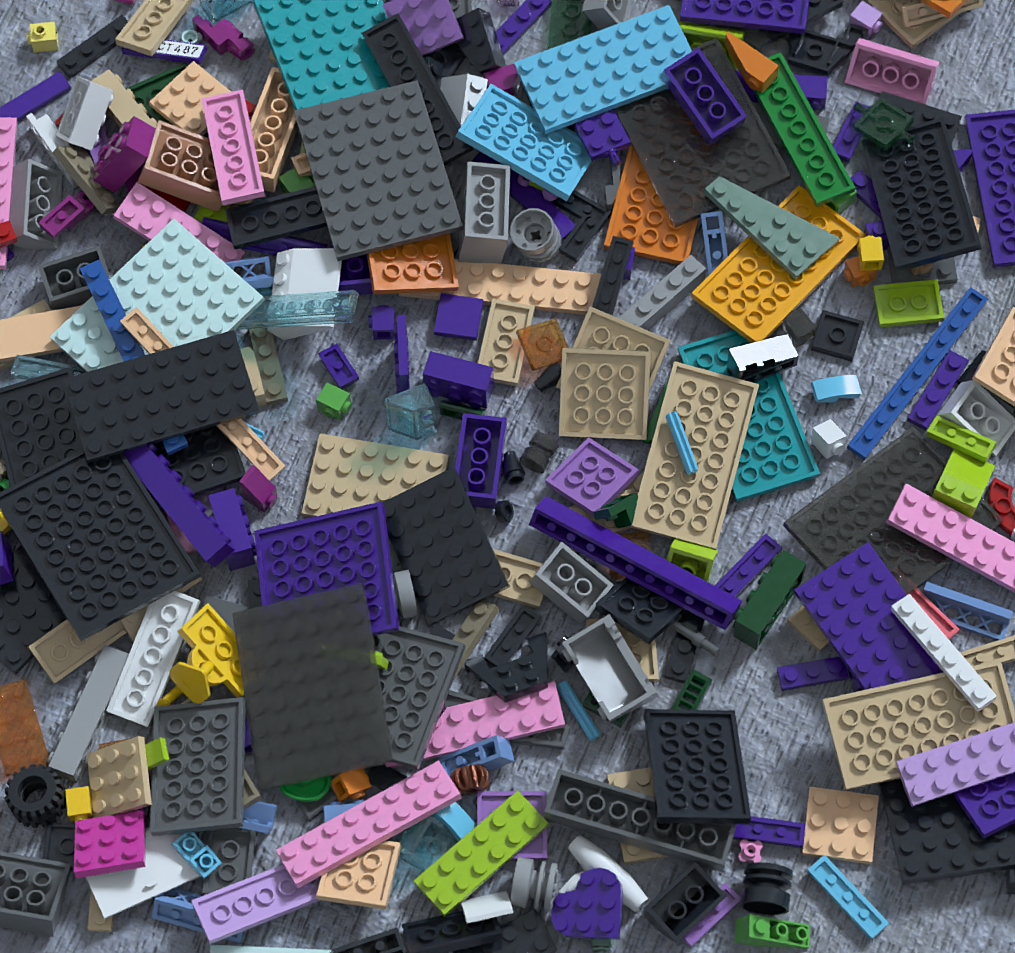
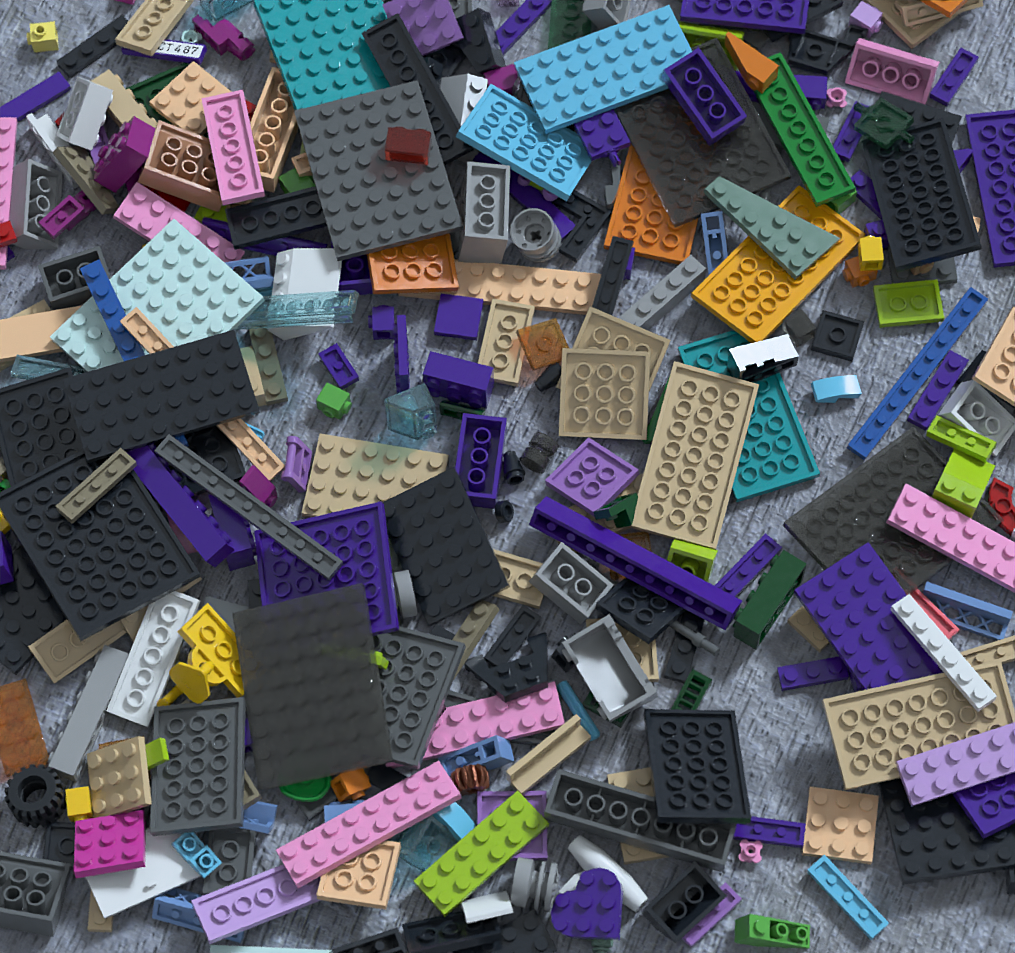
(96, 485): none -> dark tan plate
(249, 507): none -> dark grey plate
(297, 464): none -> medium lavender plate
(408, 145): none -> clear red brick
(547, 755): none -> tan fence
(682, 443): medium azure axle -> none
(766, 888): black wheel -> none
(828, 439): white brick -> none
(840, 94): none -> bright pink plate
(953, 77): none -> dark purple plate

